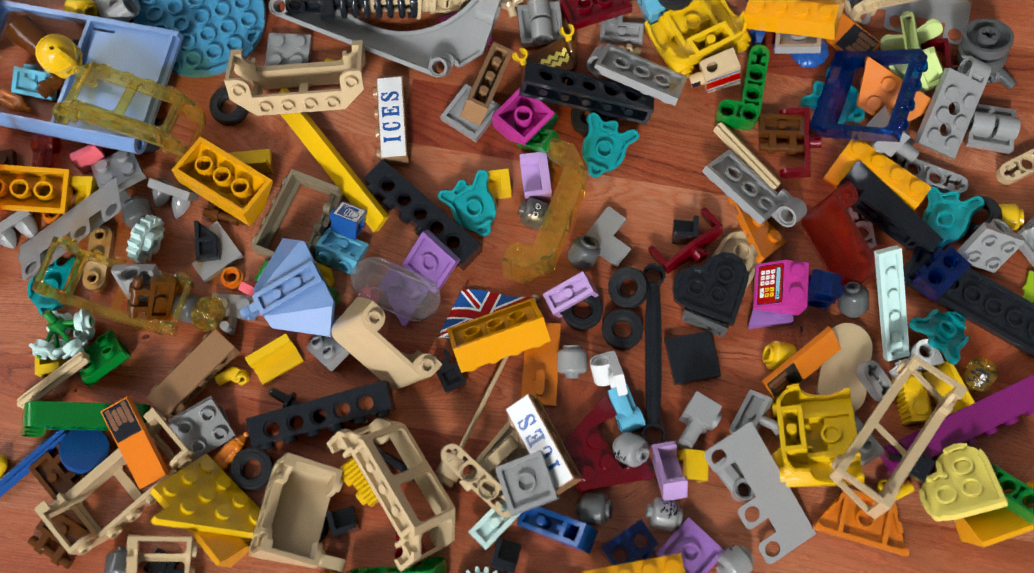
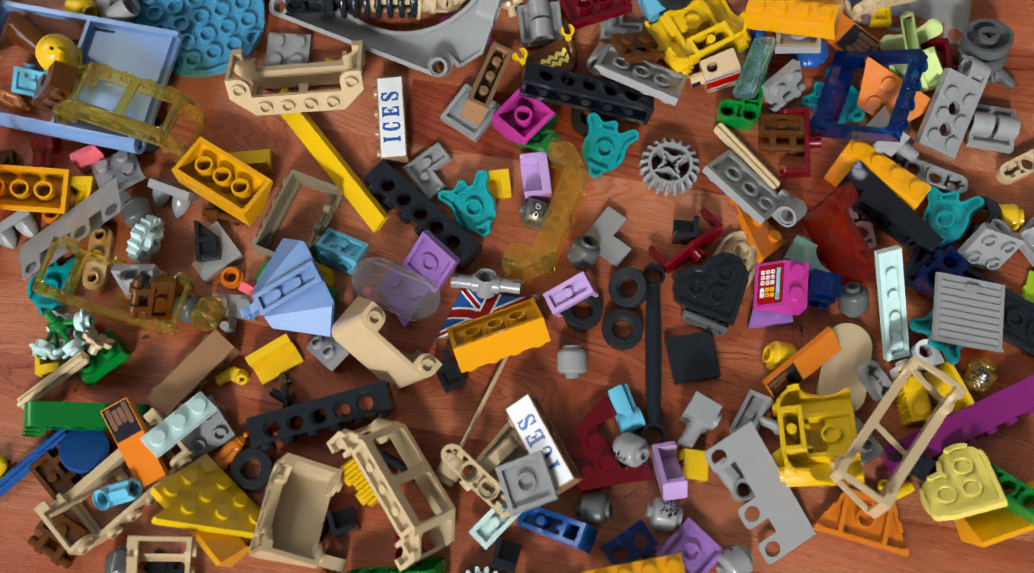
(54, 86): none -> reddish brown arch
(97, 341): none -> tan plant
(117, 493): none -> medium azure piece
(178, 424): none -> light aqua plate
(221, 117): black tyre -> none
(284, 384): none -> black helmet
(347, 220): blue brick -> none
(423, 170): none -> light grey tile
(485, 283): none -> light grey pin
(540, 368): orange piece -> none
(607, 371): white plate -> none
(637, 47): none -> reddish brown plate
(674, 182): none -> light grey gear
(754, 67): none -> clear light blue plate
(784, 81): none -> light grey plate
(804, 250): none -> sand green arch
(881, 18): none -> yellow tile
(968, 312): none -> light grey piece

